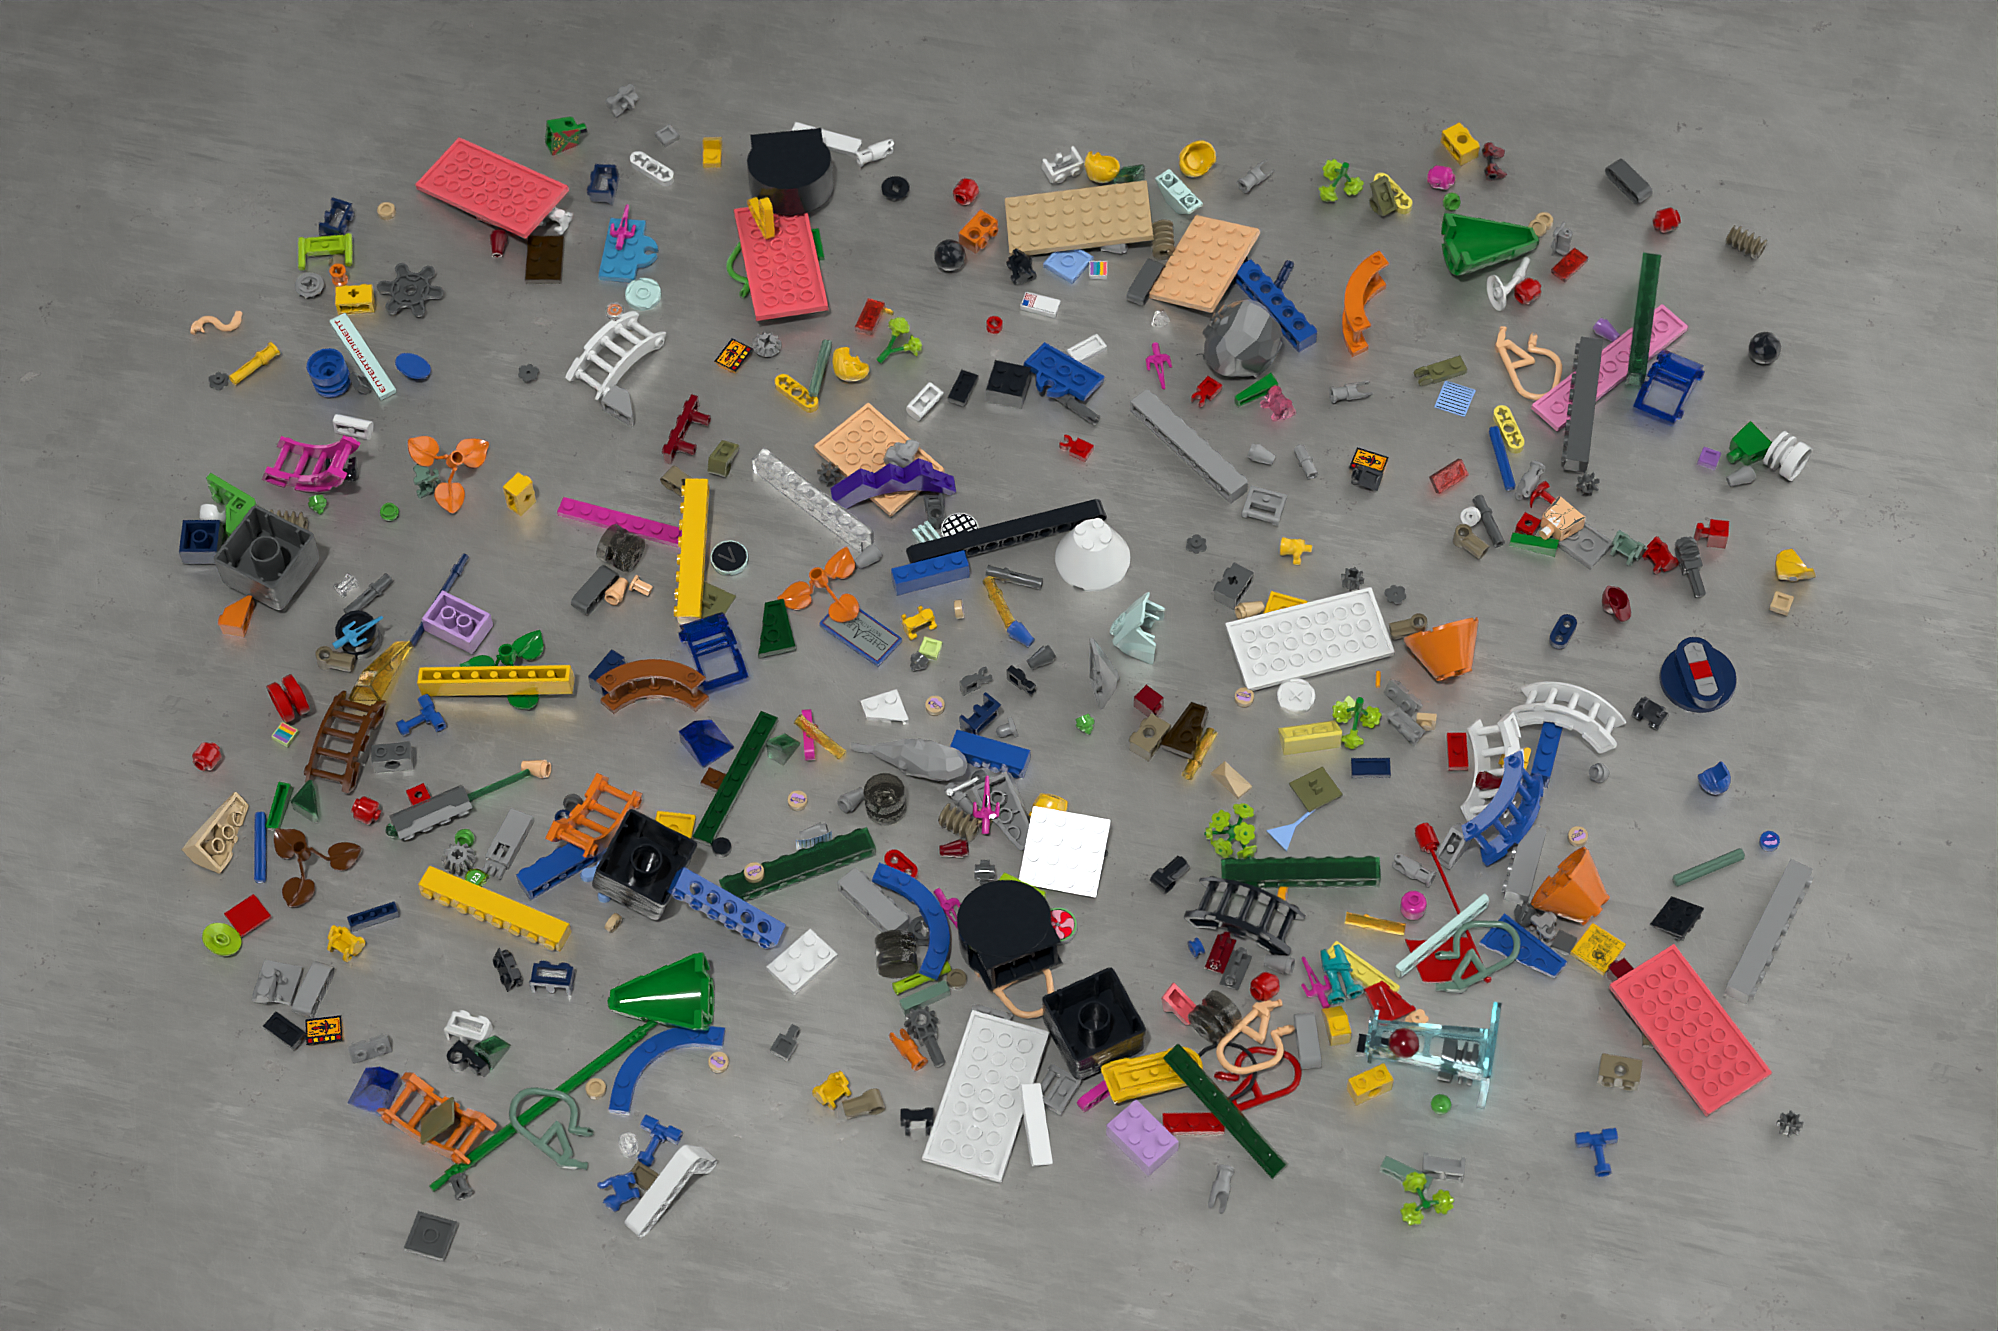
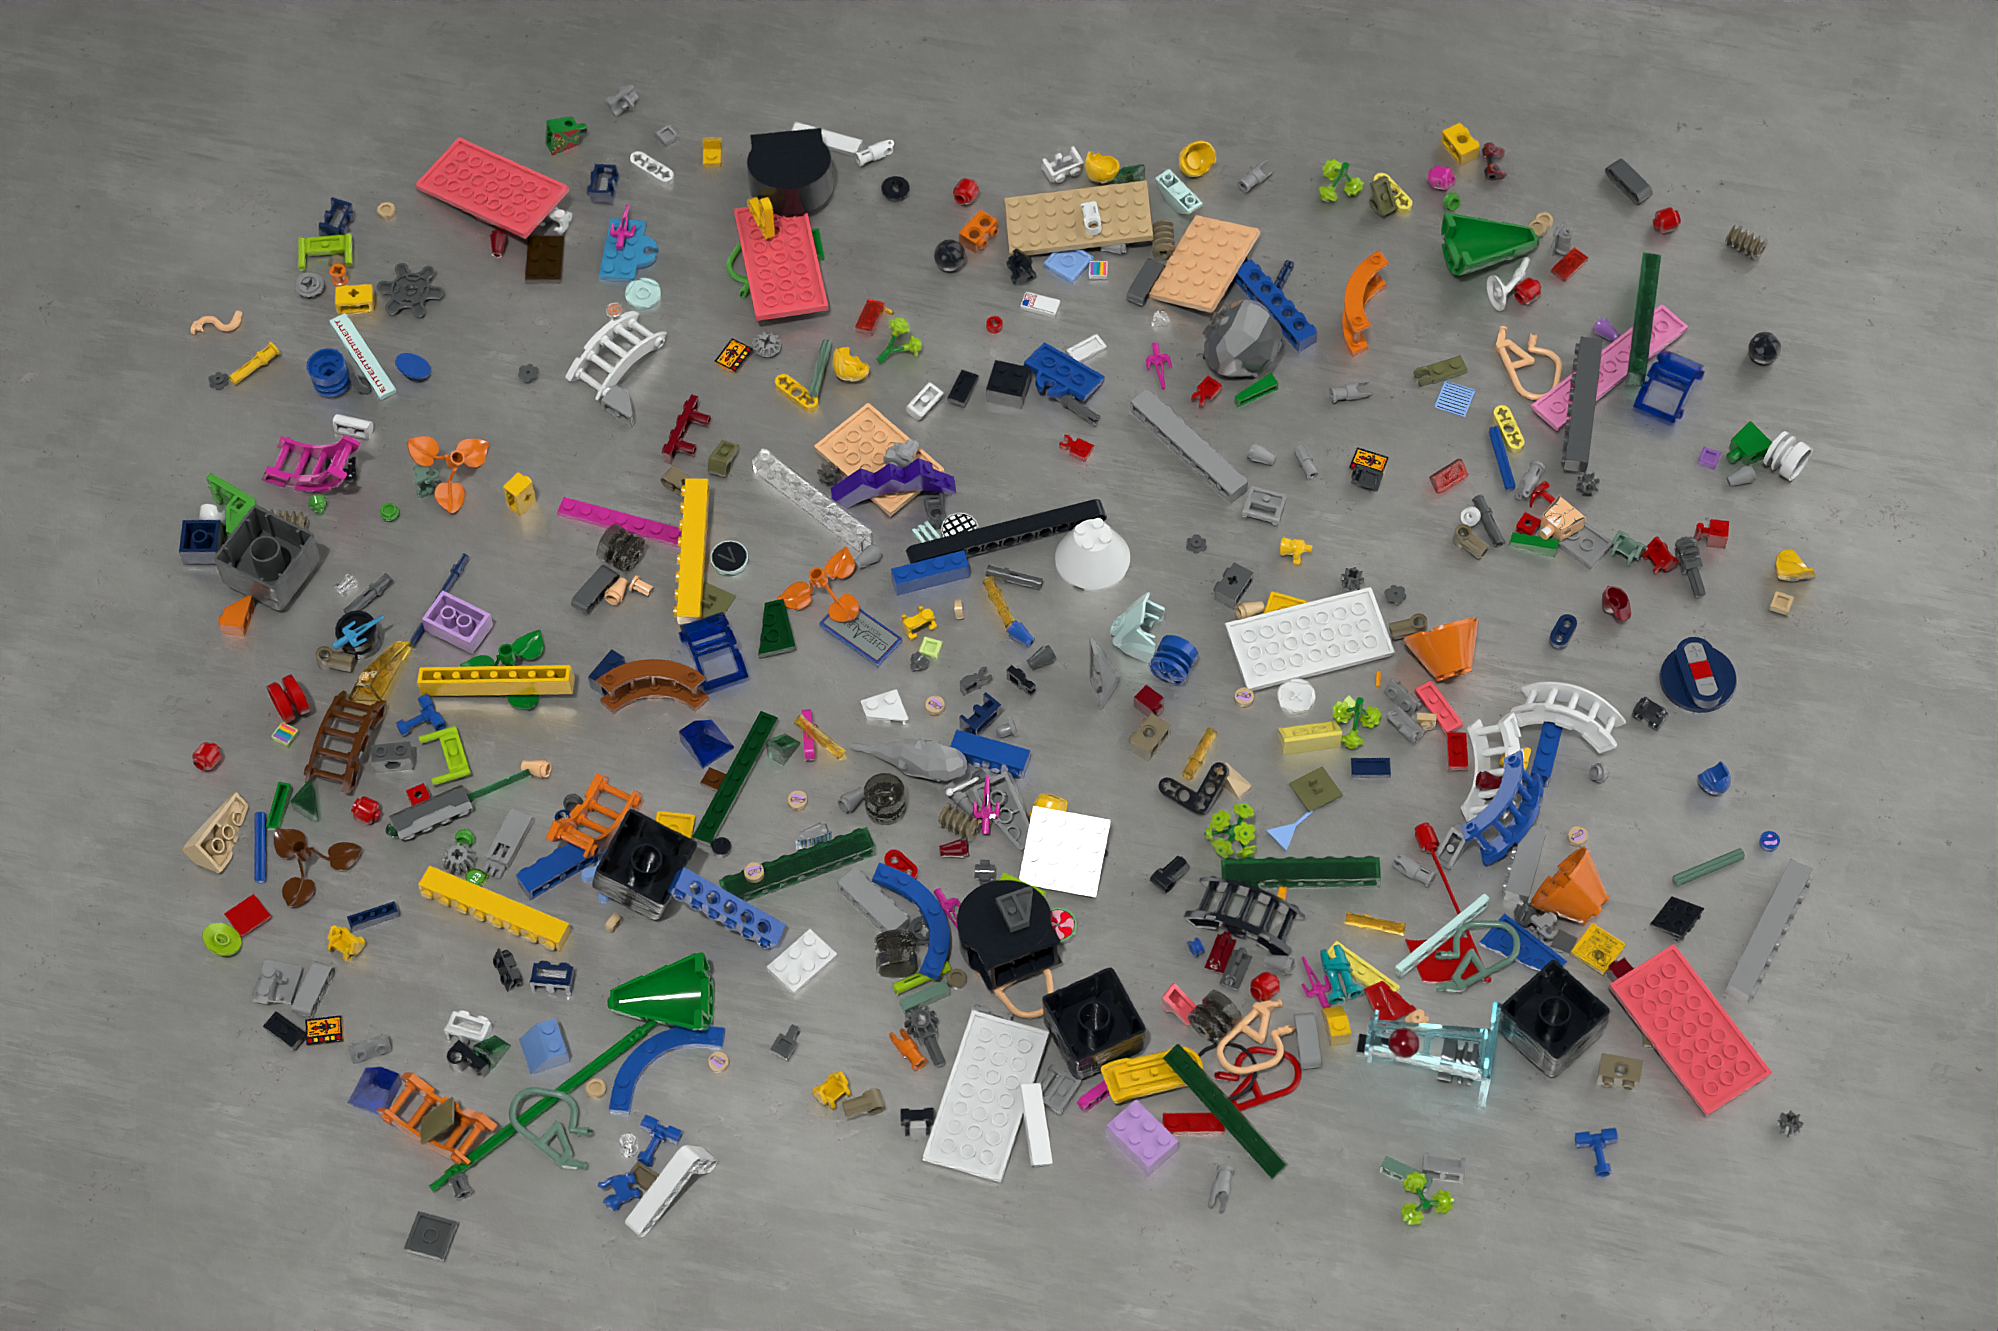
(452, 751): none -> lime plate
(544, 1047): none -> medium blue slope
(1016, 908): none -> dark grey wing
(1085, 723): bright green plate -> none
(1091, 216): none -> white piece
(1173, 660): none -> blue wheel
(1186, 732): dark brown wing -> none
(1195, 797): none -> black beam
(1278, 404): clear pink piece -> none
(1370, 1084): yellow brick -> none
(1413, 905): dark pink head -> none
(1436, 704): none -> coral plate
(1441, 1104): bright green plate -> none
(1553, 1018): none -> black brick

